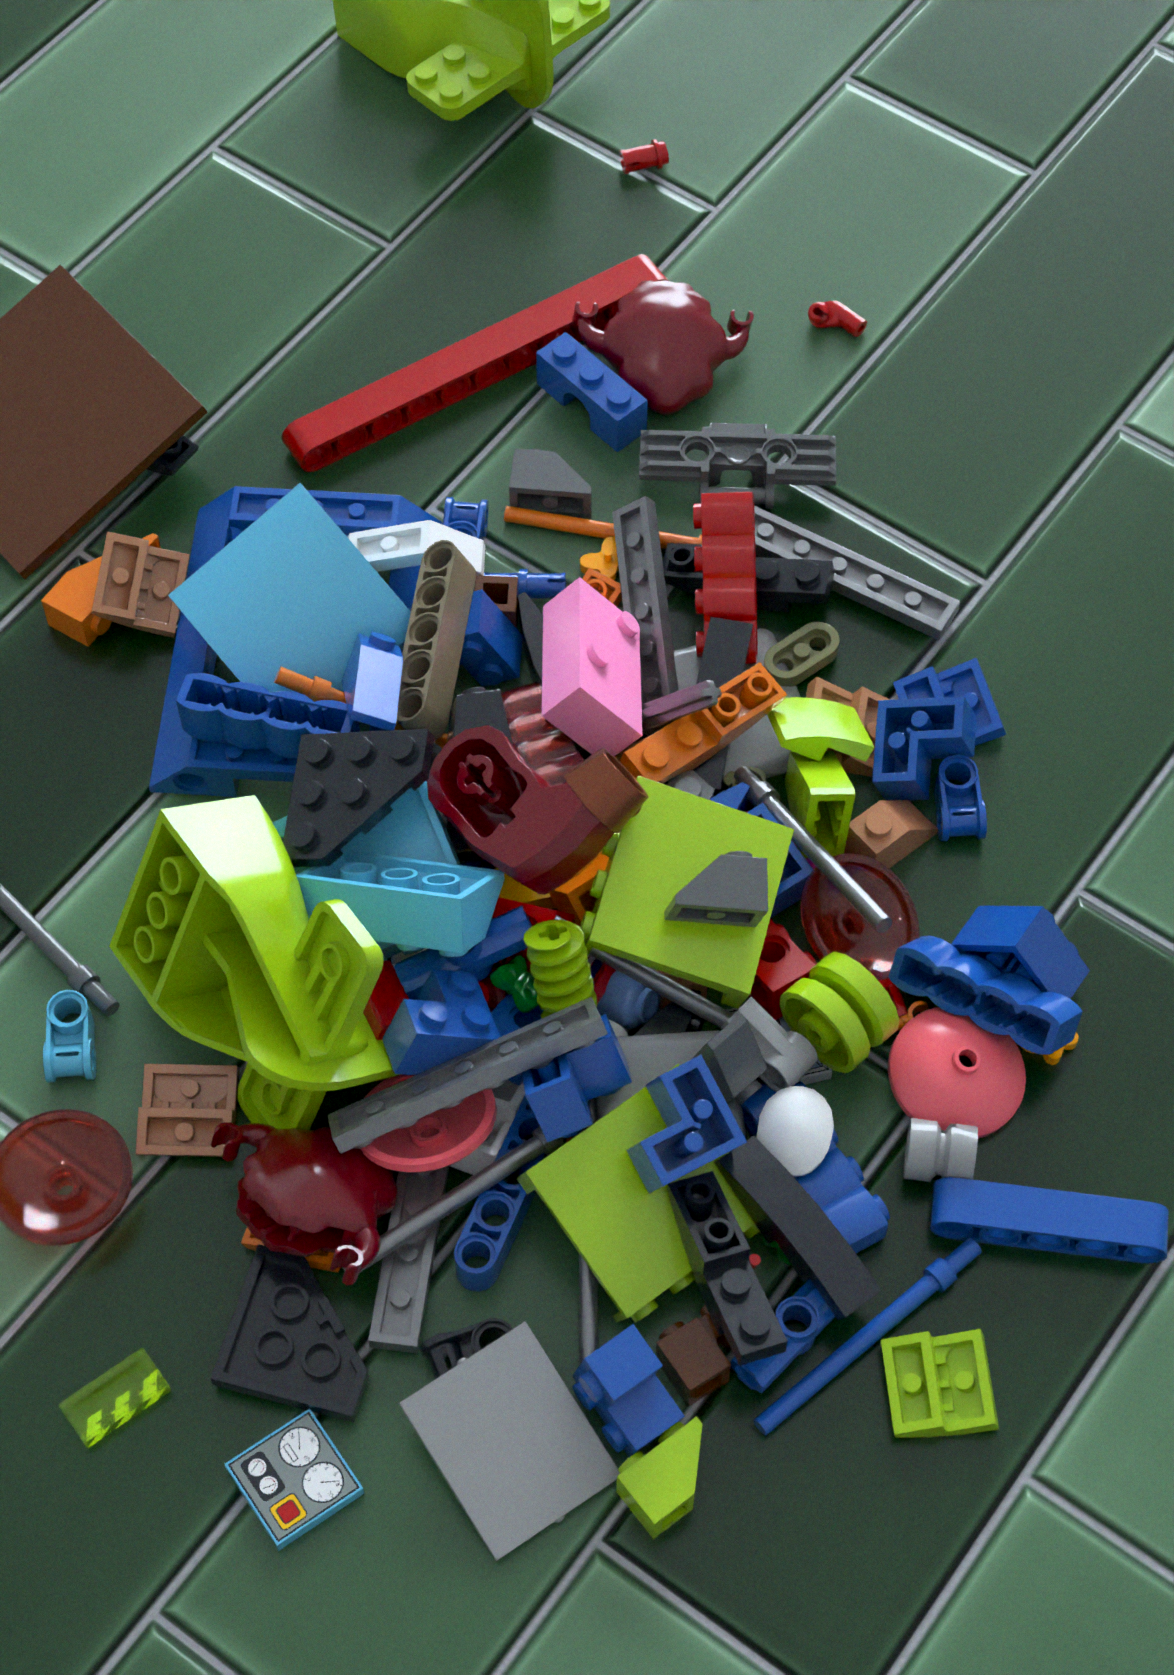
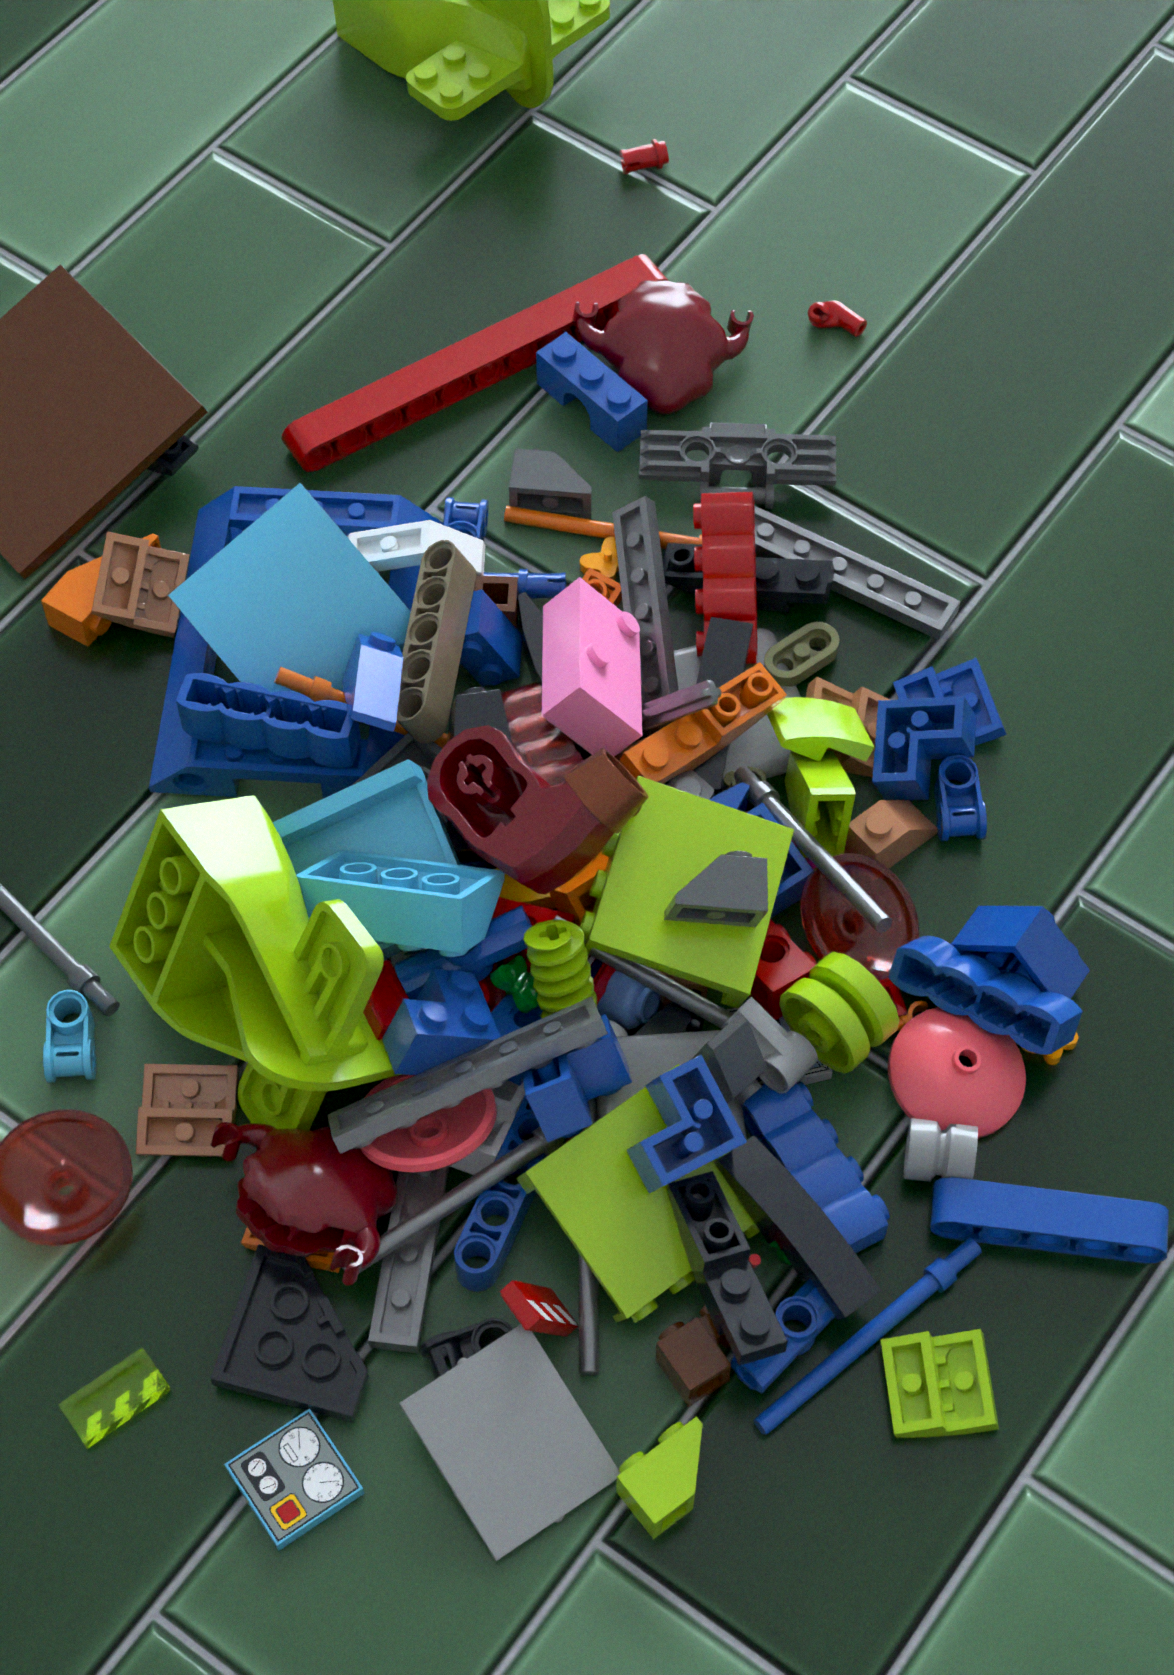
(348, 786): black plate -> none
(538, 1308): none -> red tile
(626, 1392): blue brick -> none
(796, 1128): white hat -> none

